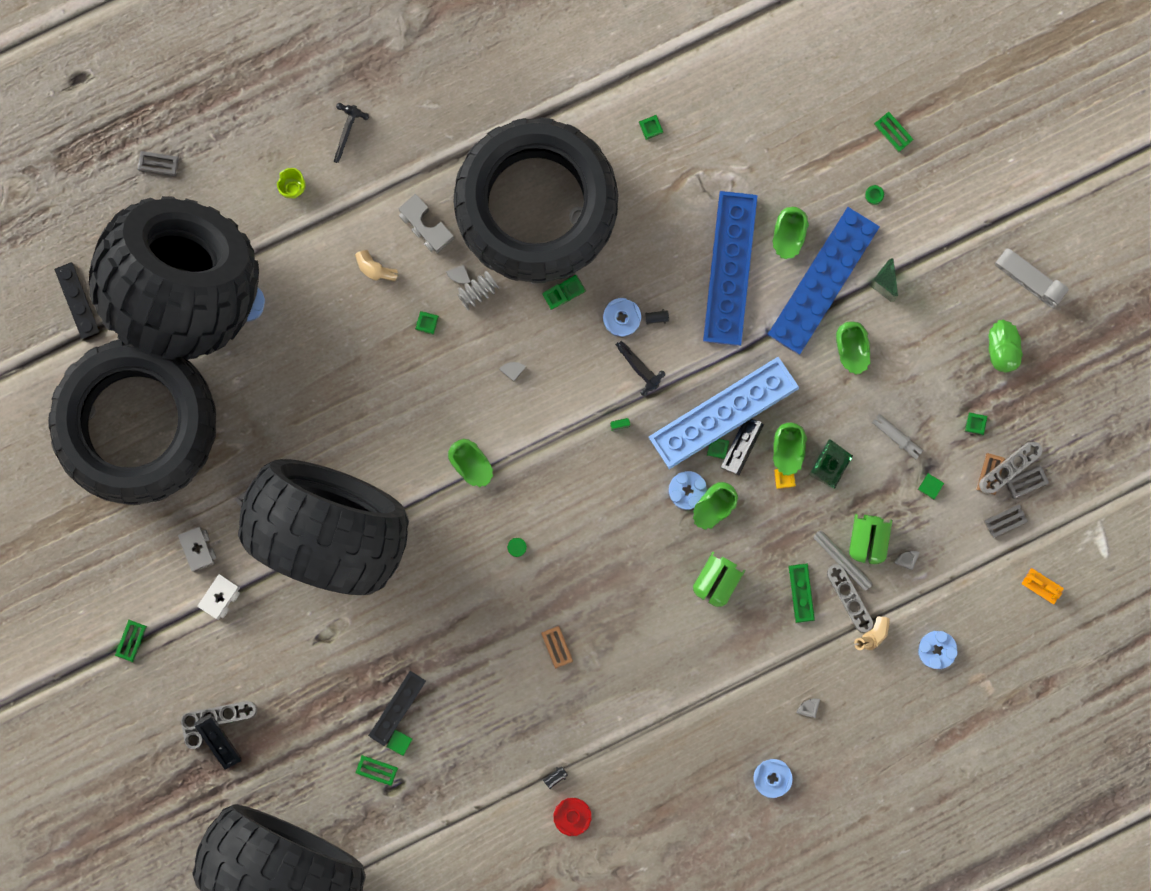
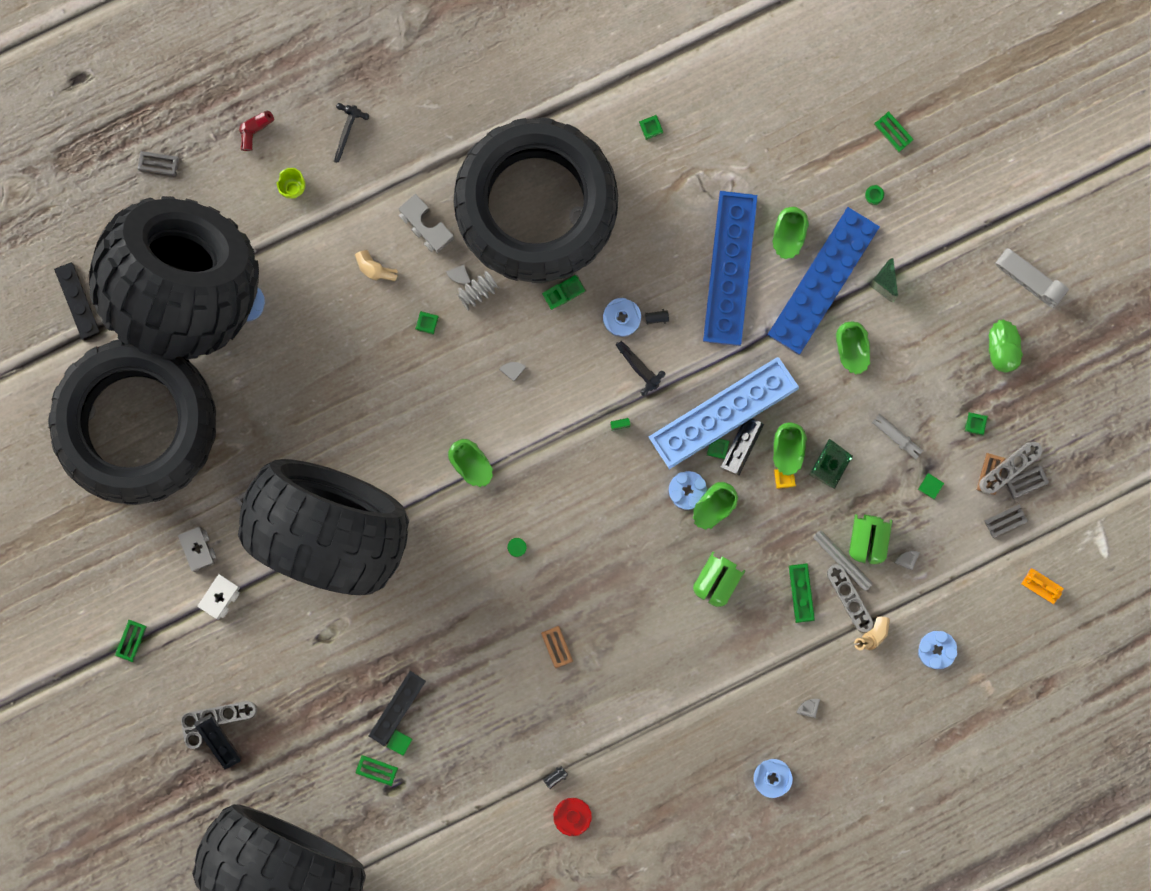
(253, 126): none -> dark red arm

